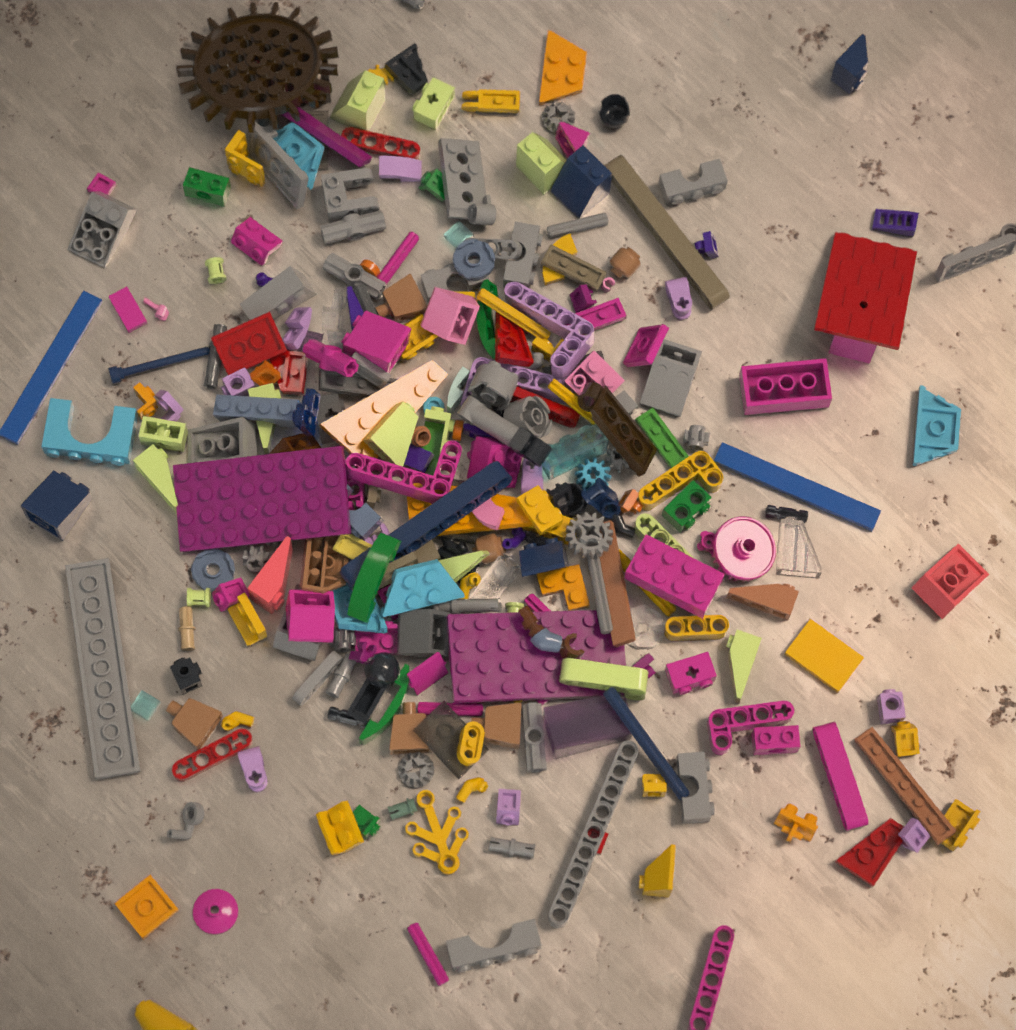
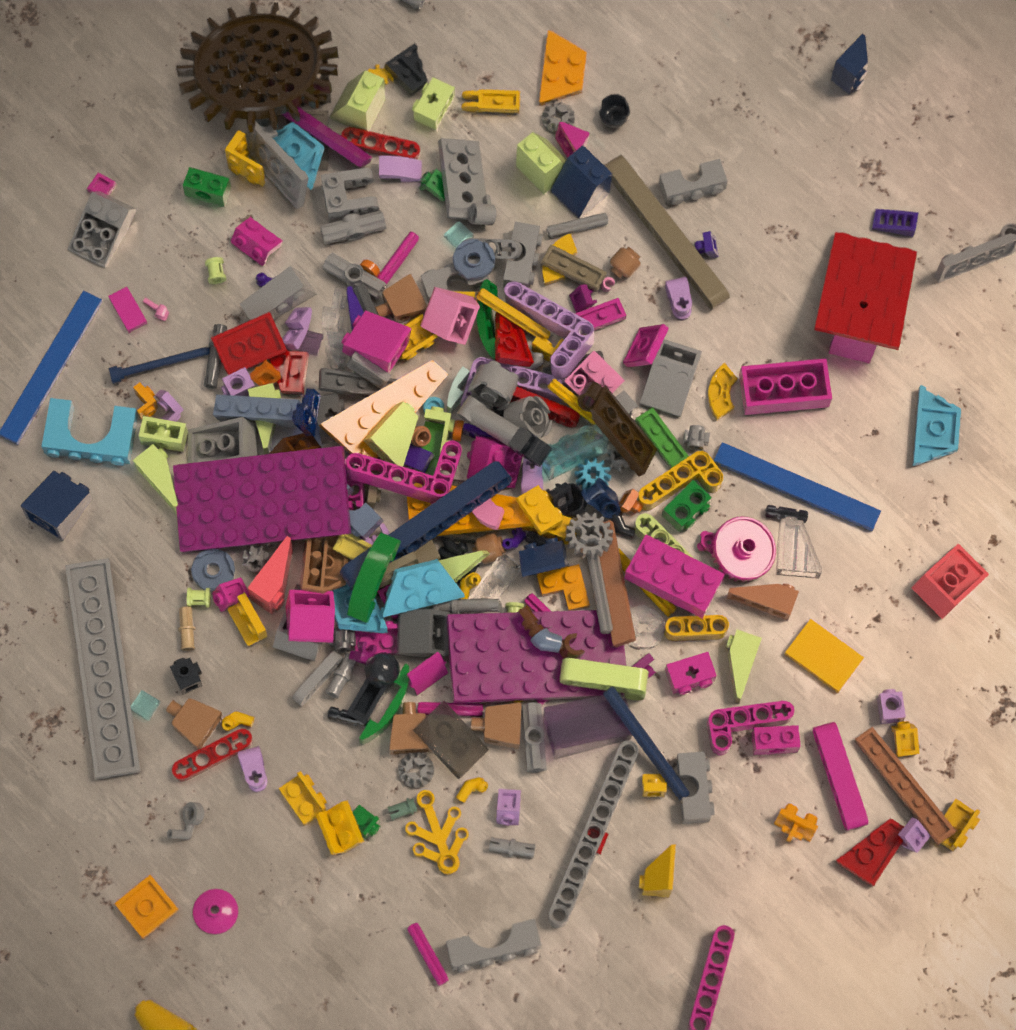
(303, 798): none -> yellow bracket
(330, 358): dark pink piece -> none
(470, 745): yellow plate -> none
(719, 391): none -> yellow tile

